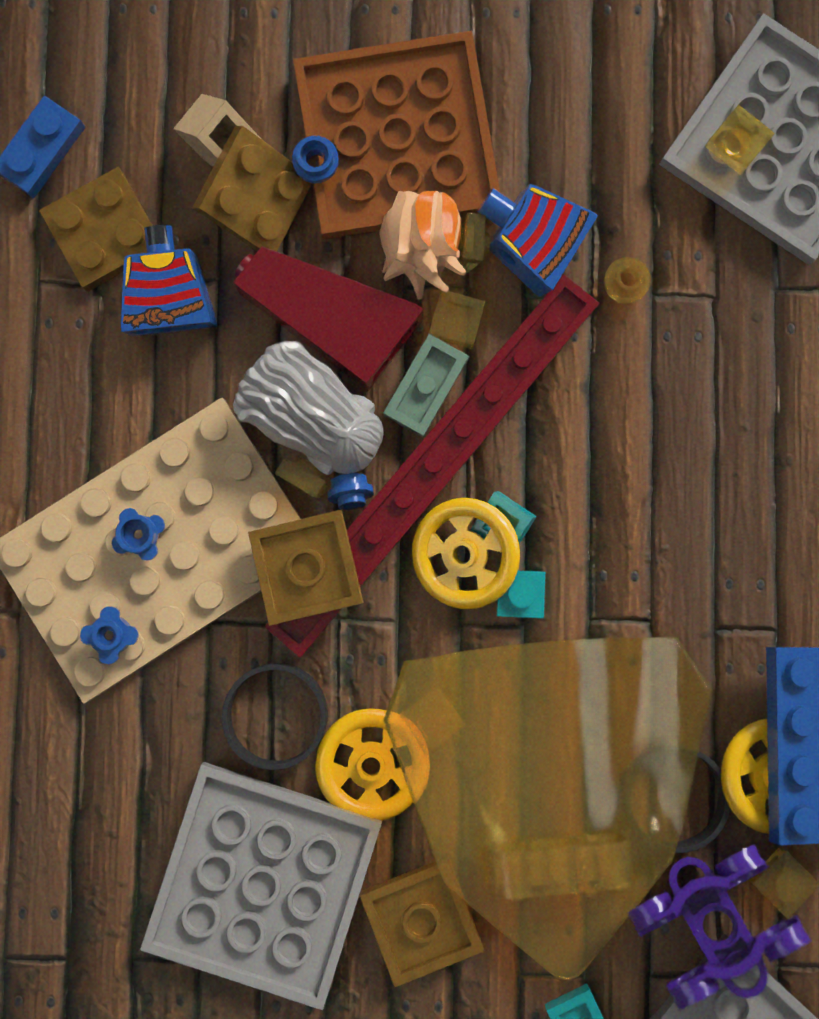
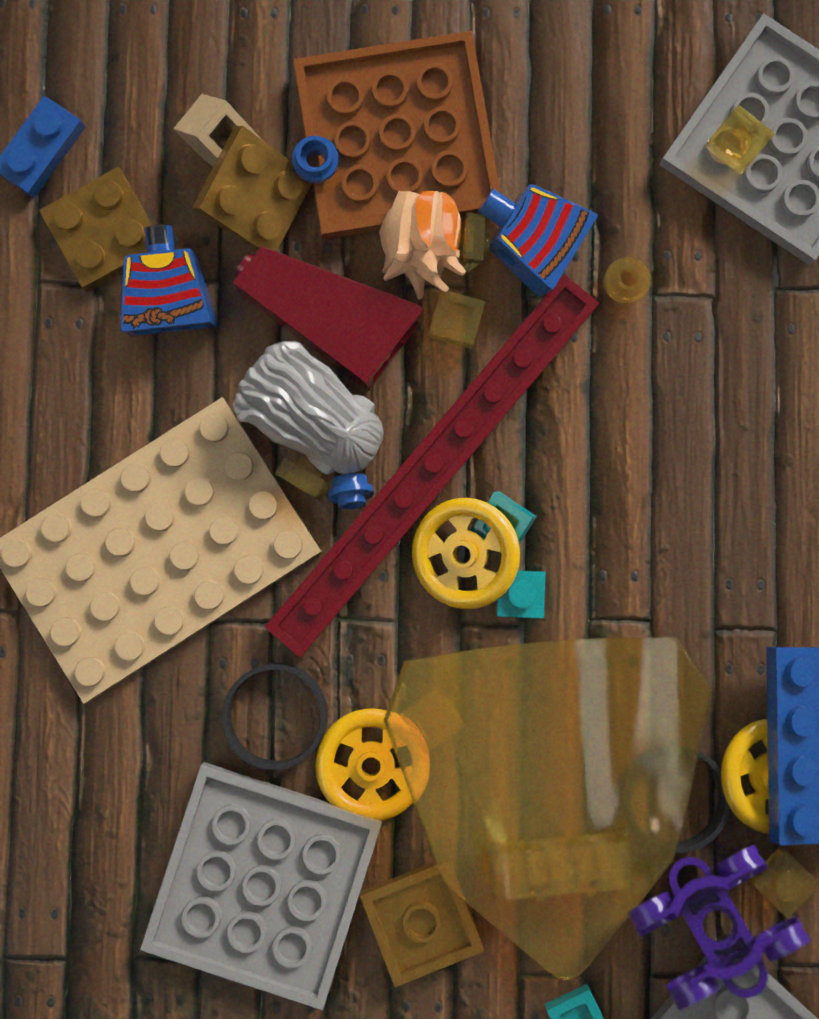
(109, 621): blue plate -> none
(131, 522): blue plate -> none
(305, 567): pearl gold plate -> none
(426, 385): sand green plate -> none

